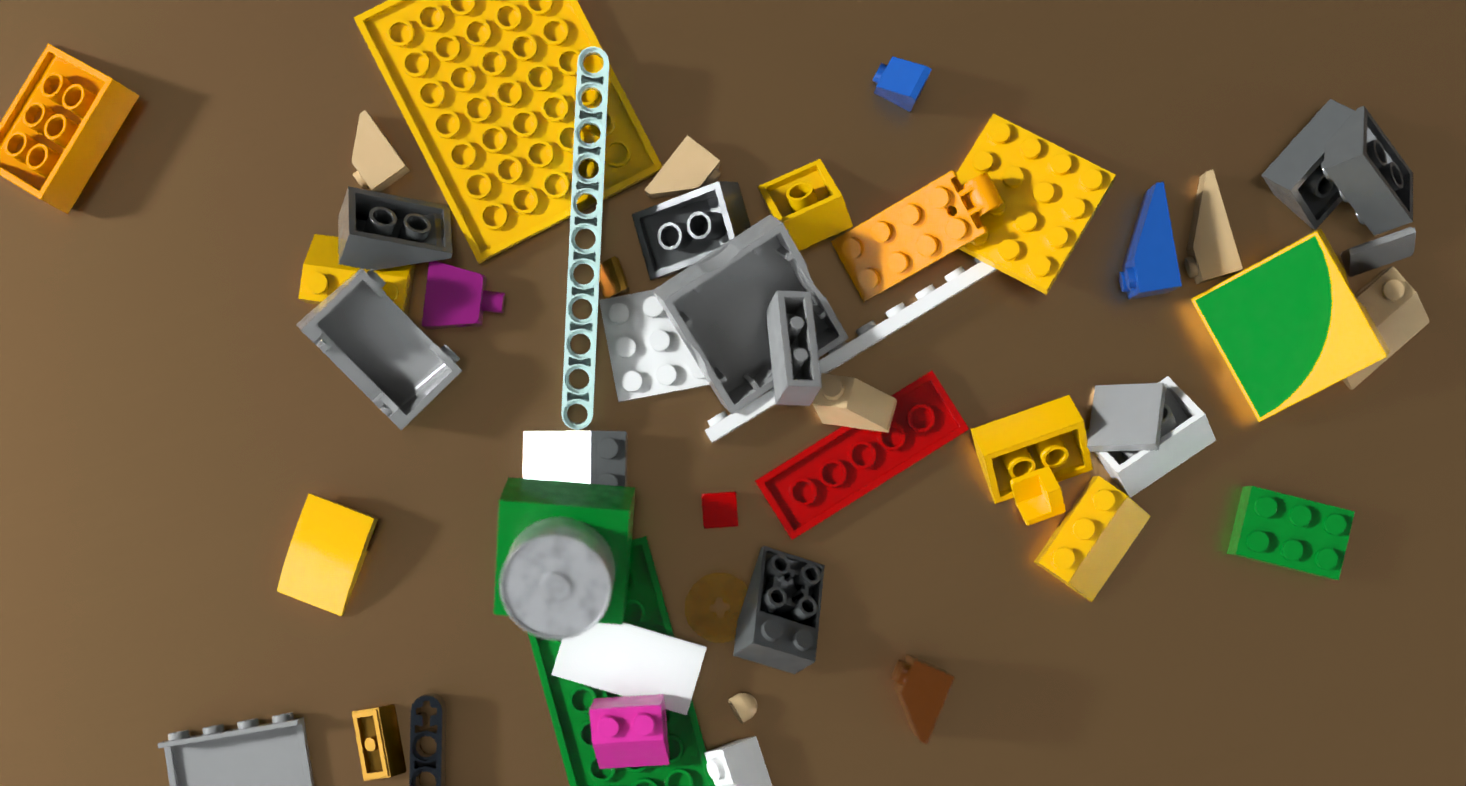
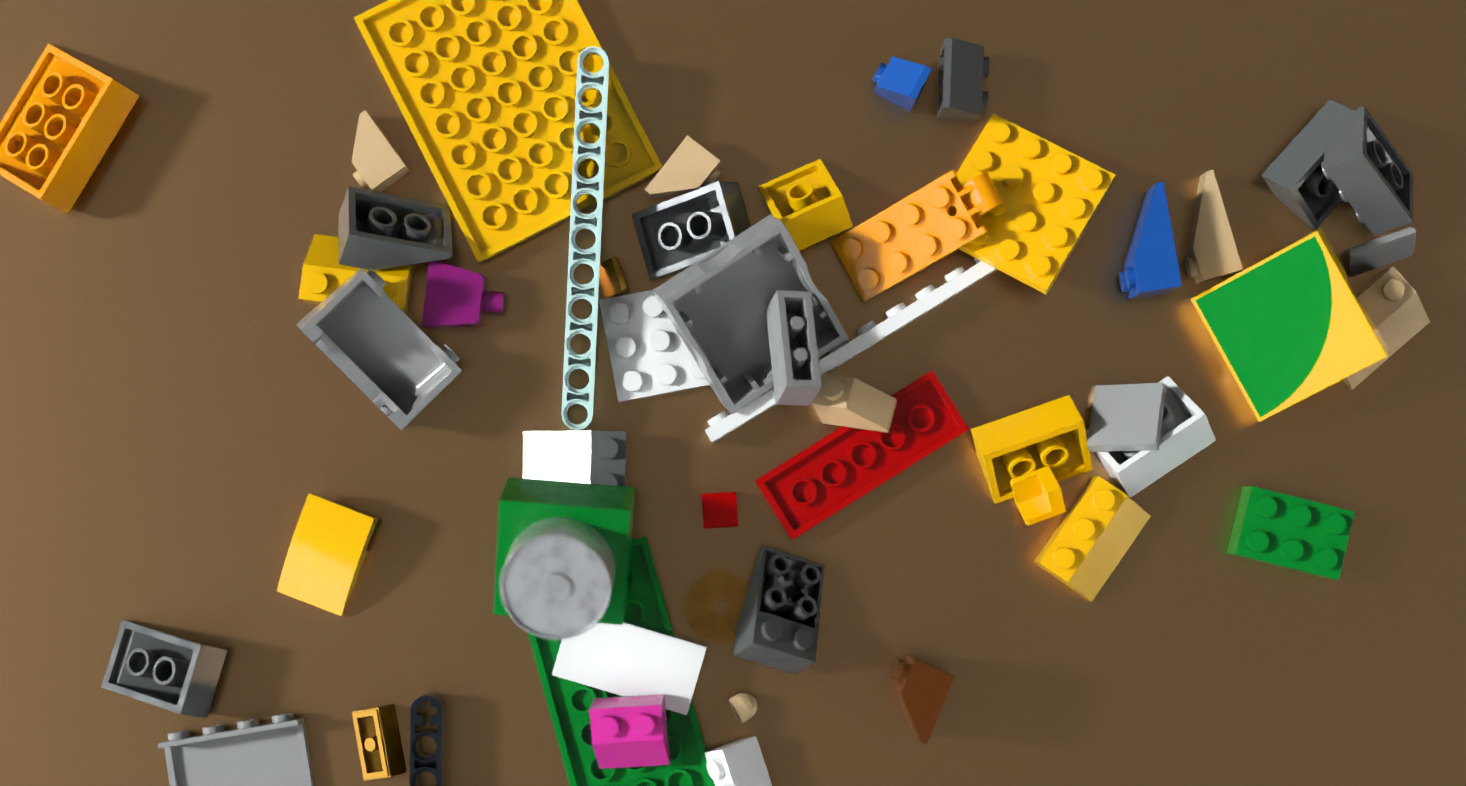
(164, 669): none -> dark grey slope
(961, 81): none -> dark grey slope

